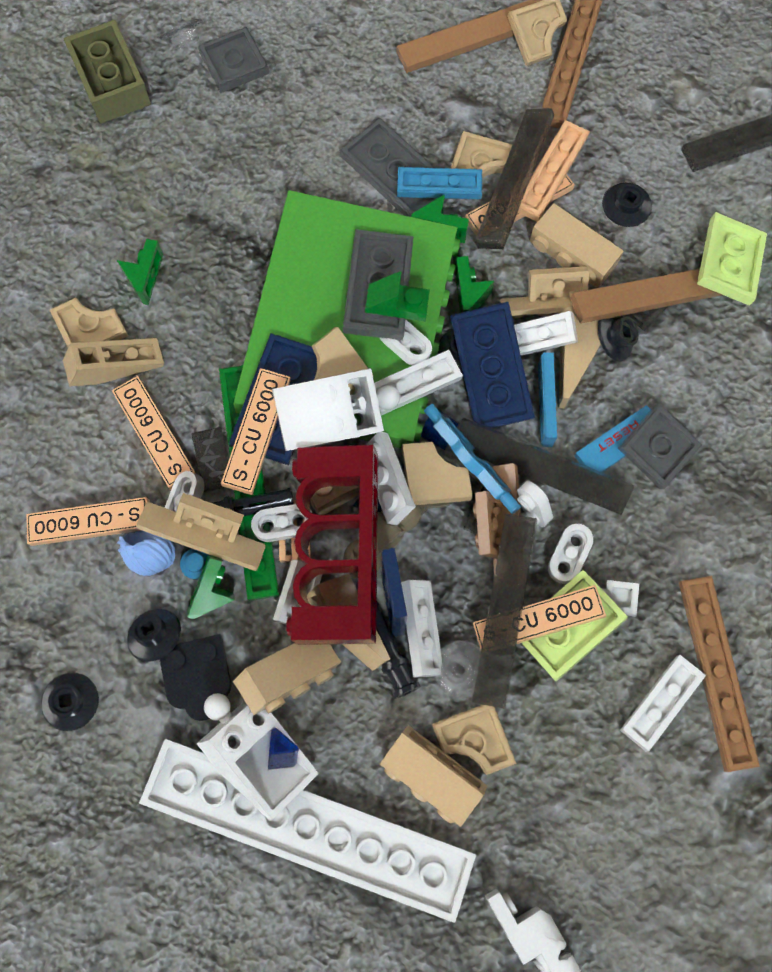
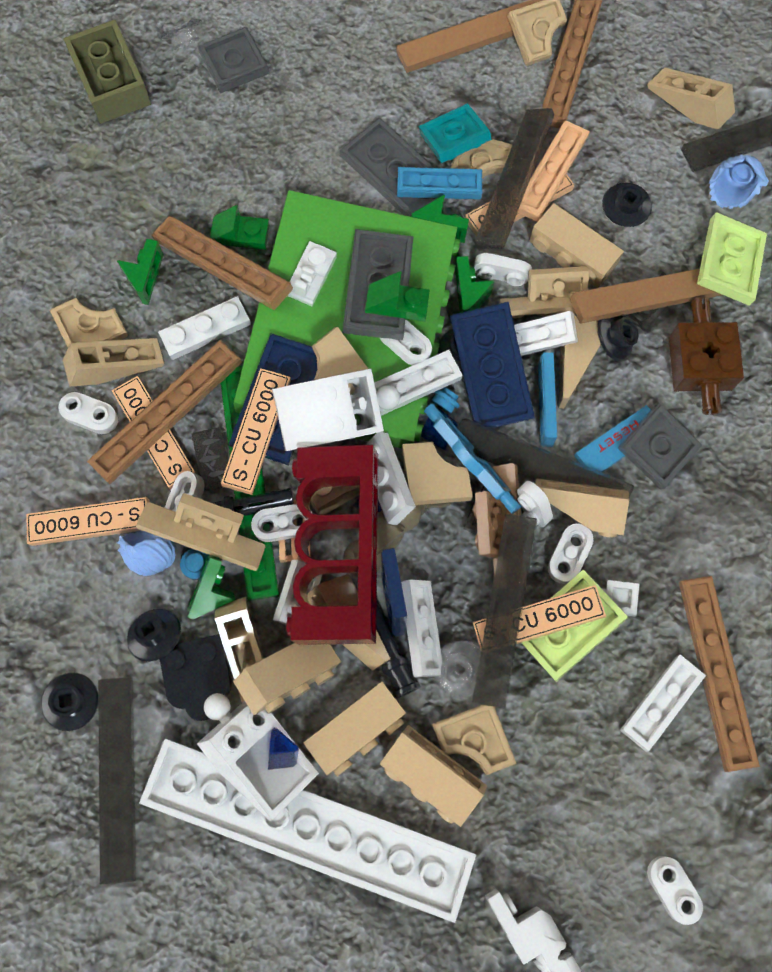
(86, 411): none -> white plate
(116, 781): none -> clear smoke tile
(164, 412): none -> medium nougat tile
(204, 328): none -> white plate
(223, 262): none -> medium nougat tile
(238, 636): none -> tan slope
(239, 231): none -> green slope
(311, 273): none -> white plate
(355, 730): none -> tan brick
(446, 399): none -> dark azure plate
(455, 133): none -> teal plate
(502, 268): none -> white plate
(592, 506): none -> tan slope
(675, 891): none -> white plate
(697, 97): none -> tan slope
(706, 356): none -> reddish brown brick
(737, 181): none -> light blue hair

